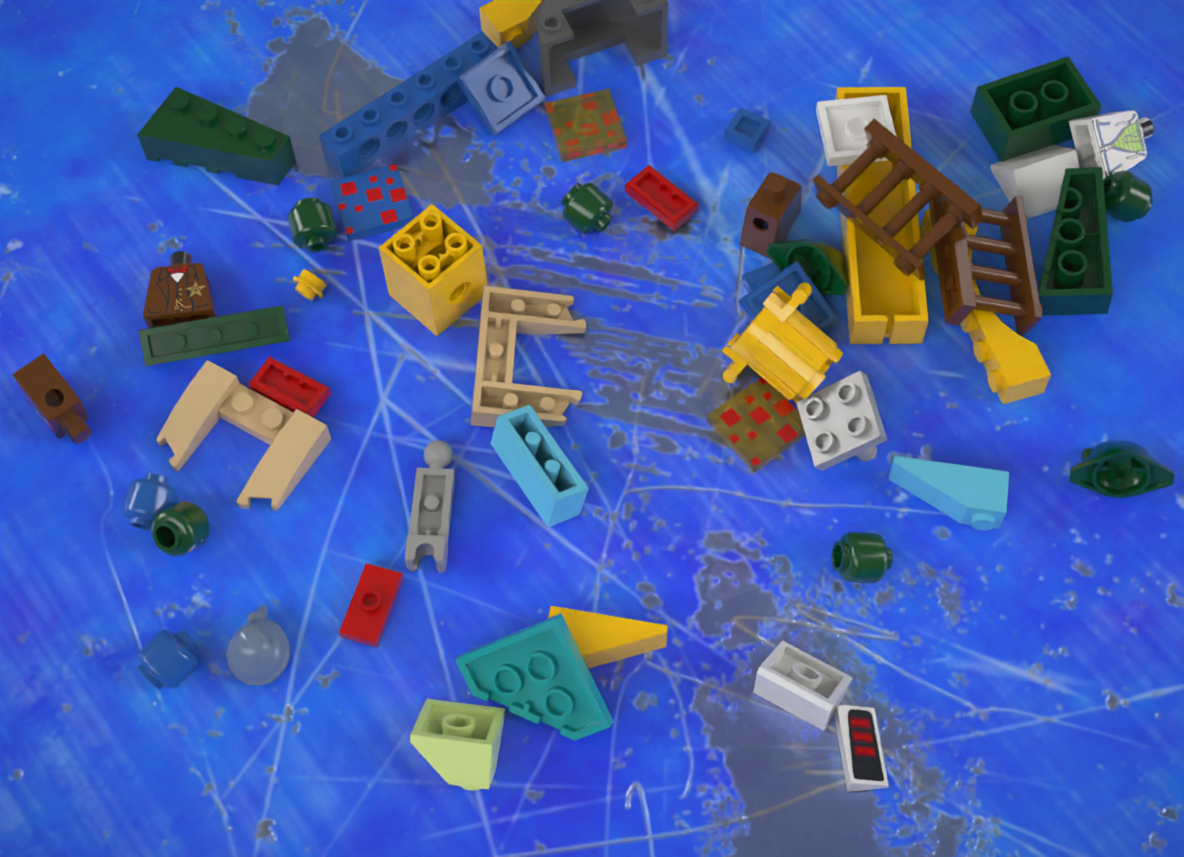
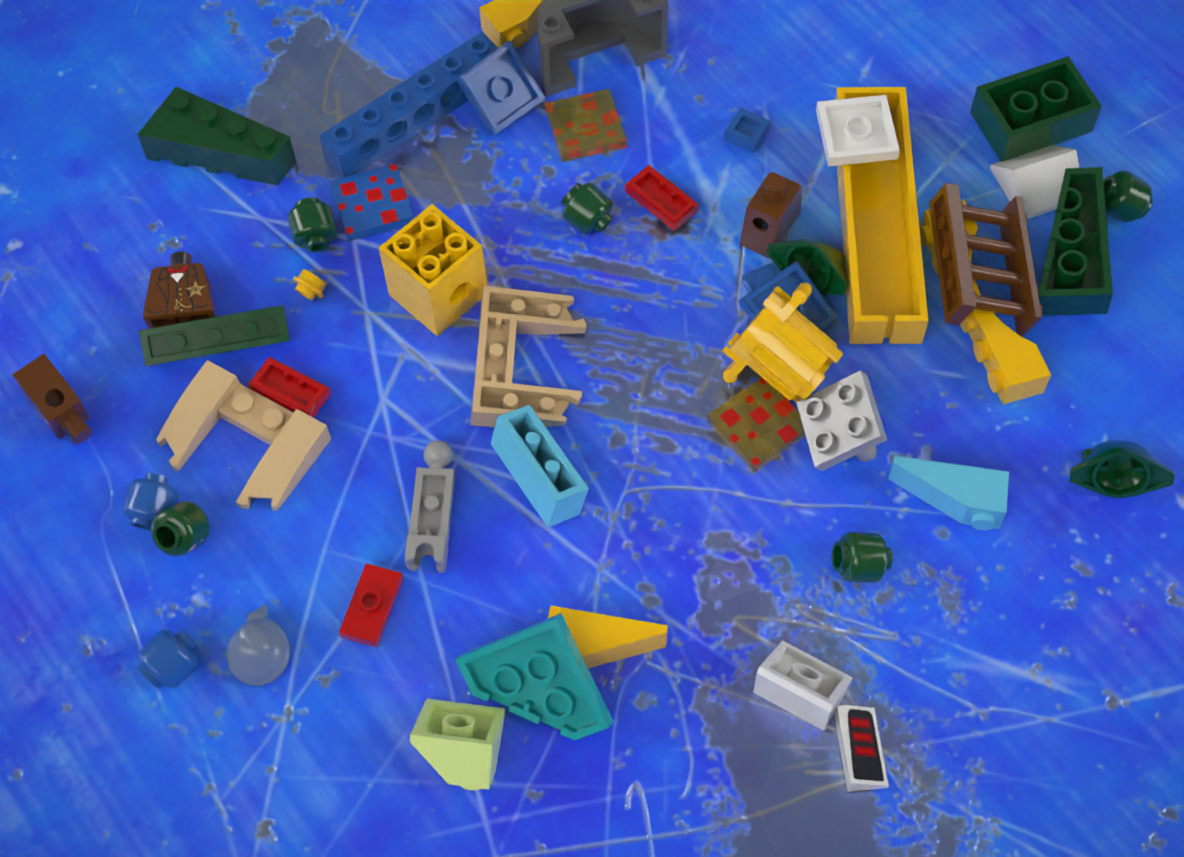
(906, 165): reddish brown fence -> none
(1111, 140): white torso -> none

